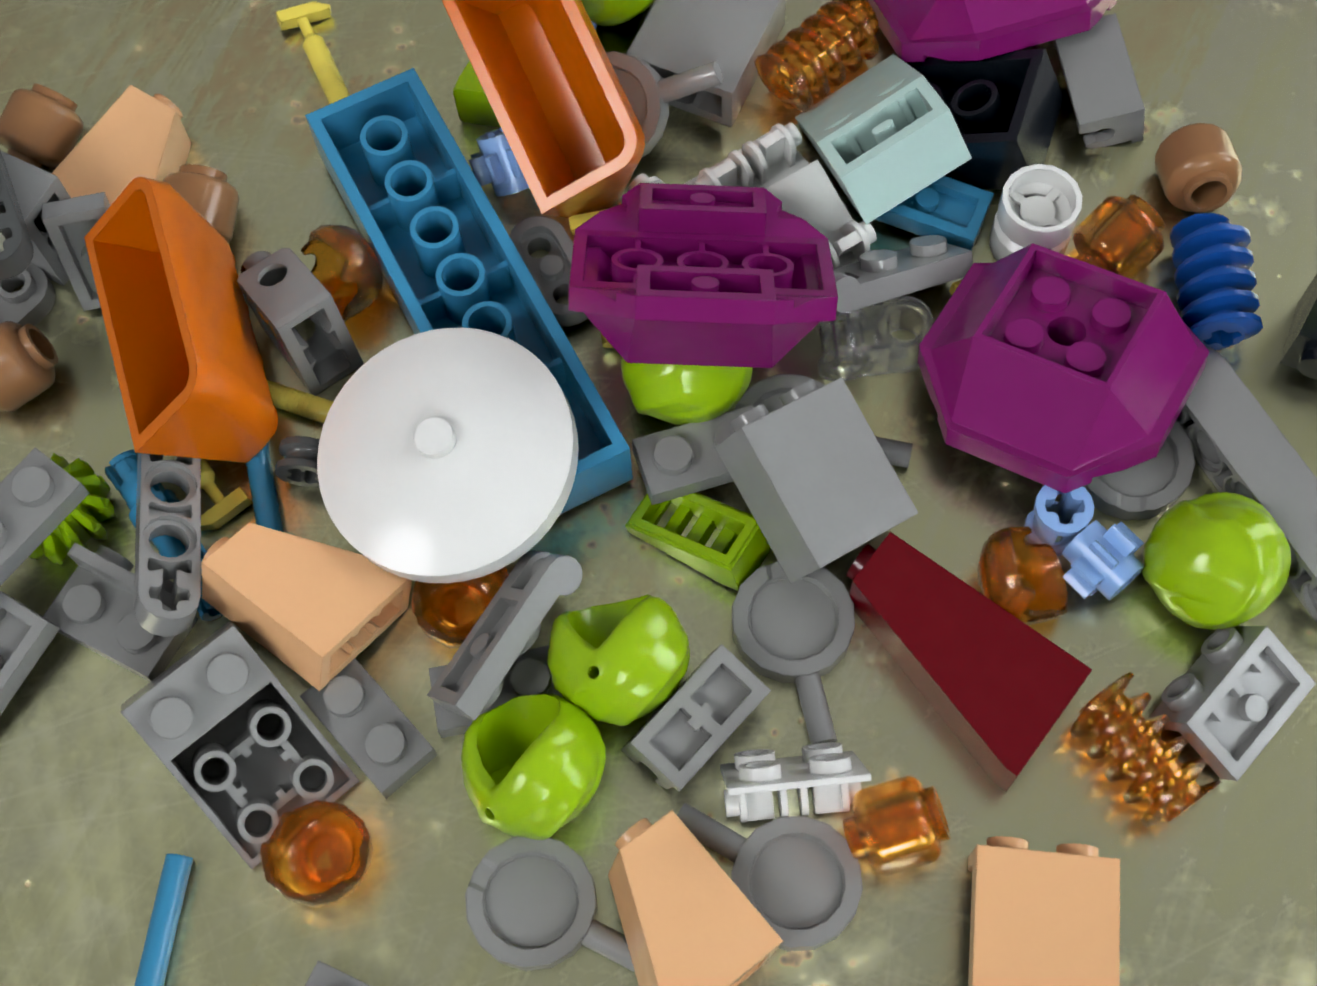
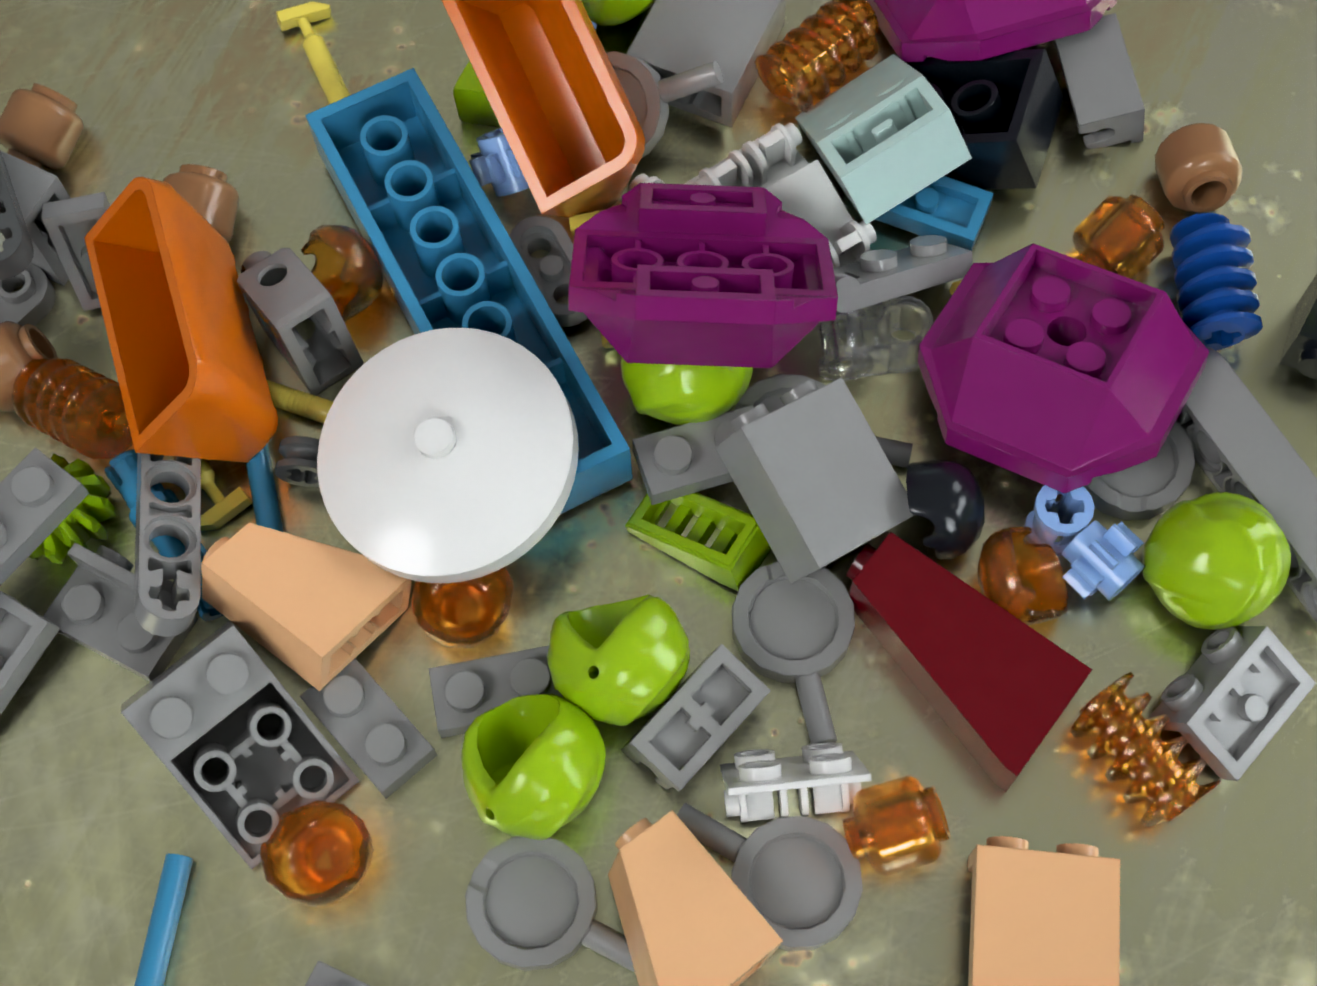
(73, 406): none -> clear orange piece
(131, 140): light nougat slope -> none
(504, 632): light grey plate -> none
(951, 500): none -> black hair
(1036, 207): white wheel -> none

